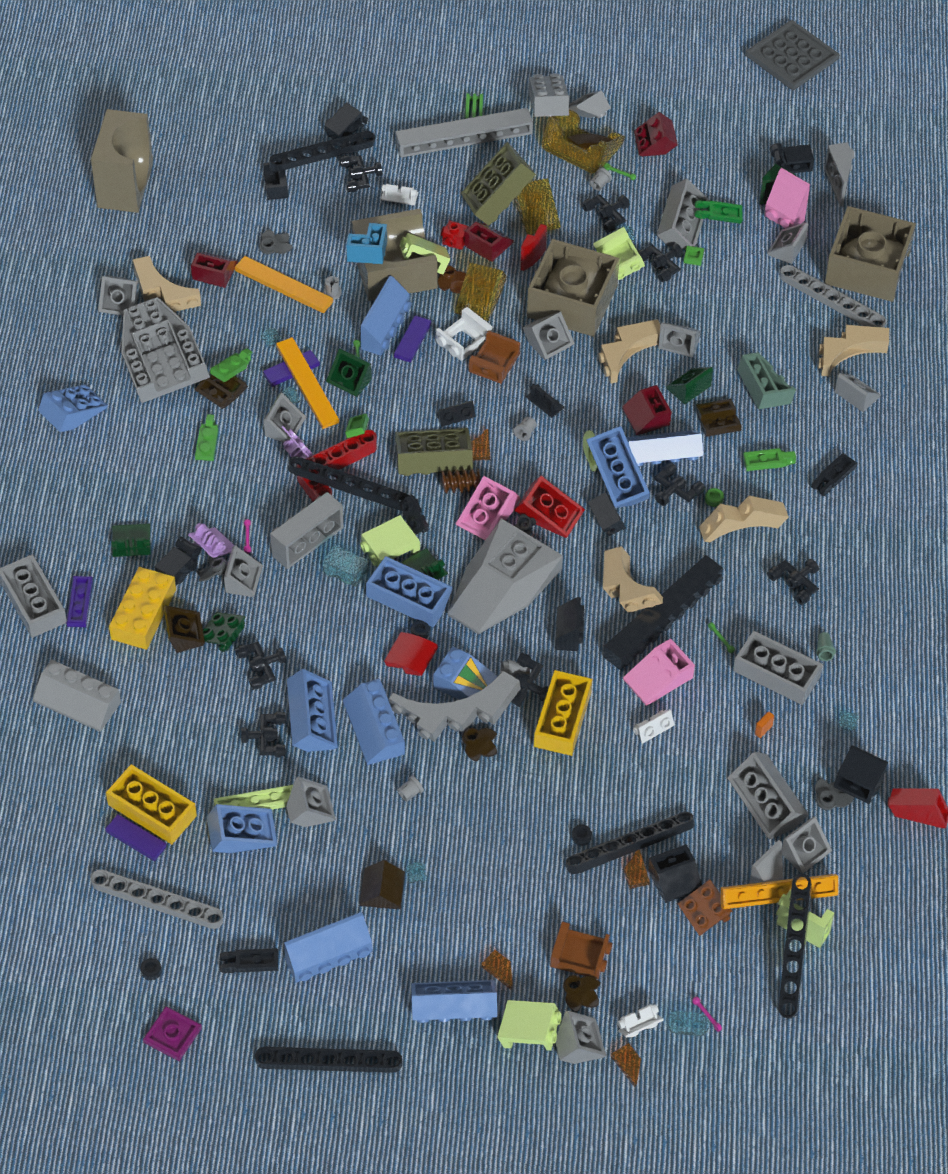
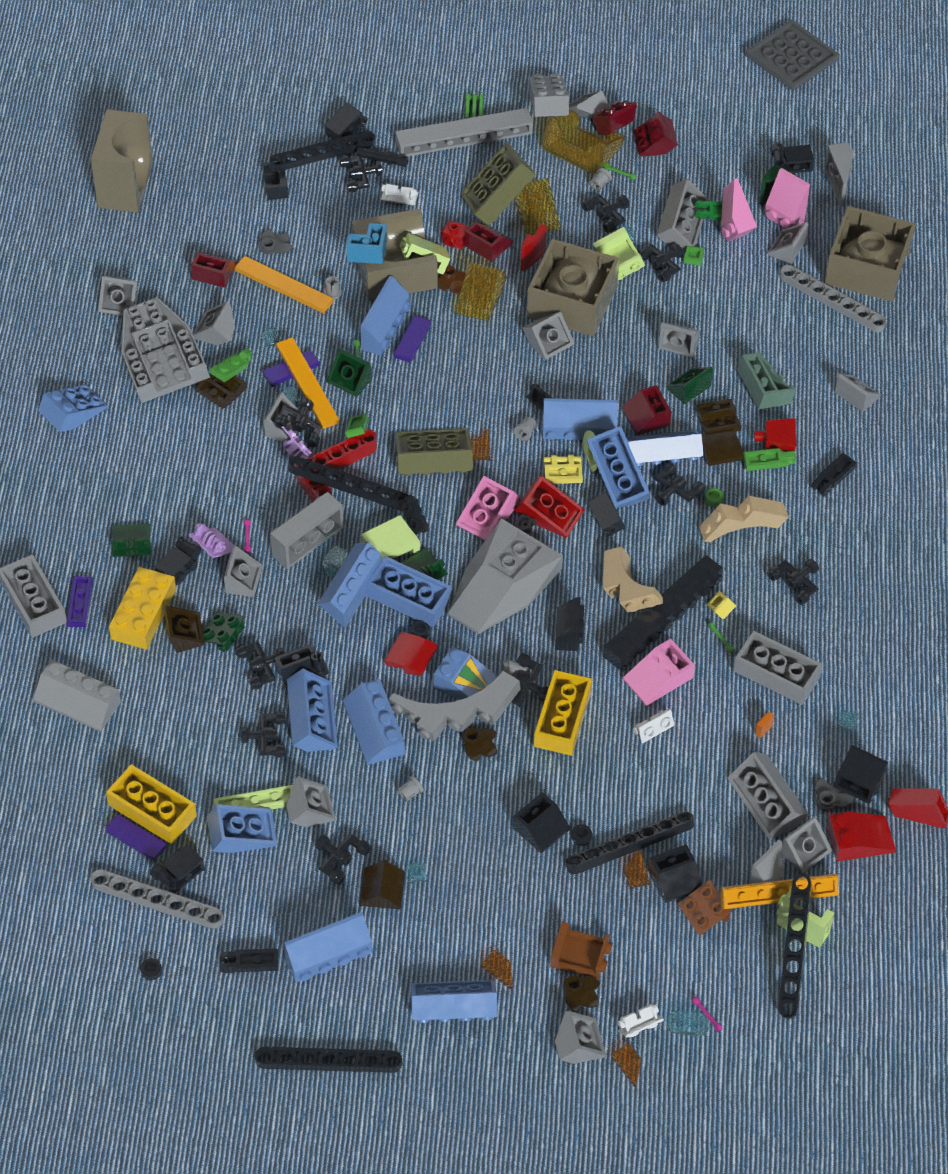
(155, 285): tan arch -> none
(172, 1033): magenta tile -> none
(178, 869): none -> black hinge
(207, 440): bright green hinge -> none
(216, 325): none -> light grey slope
(217, 567): dark grey plate -> none
(298, 659): none -> black hinge
(300, 421): none -> black piece
(340, 855): none -> black piece
(349, 583): none -> medium blue slope
(389, 158): none -> black pin
(456, 413): black hinge -> none
(460, 480): reddish brown piece -> none
(470, 324): white window -> none
(495, 357): dark orange panel -> none
(529, 1023): yellowish green panel -> none
(540, 822): none -> black slope
(563, 469): none -> light yellow plate
(574, 417): none -> medium blue slope
(587, 140): dark brown tile -> none
(614, 117): none -> dark red slope
(628, 341): tan arch -> none
(721, 447): none -> dark brown slope
(721, 605): none -> light yellow slope
(736, 214): none -> bright pink slope
(778, 434): none -> red torso
(825, 647): sand green cone -> none
(852, 342): tan arch -> none
(859, 835): none -> red slope

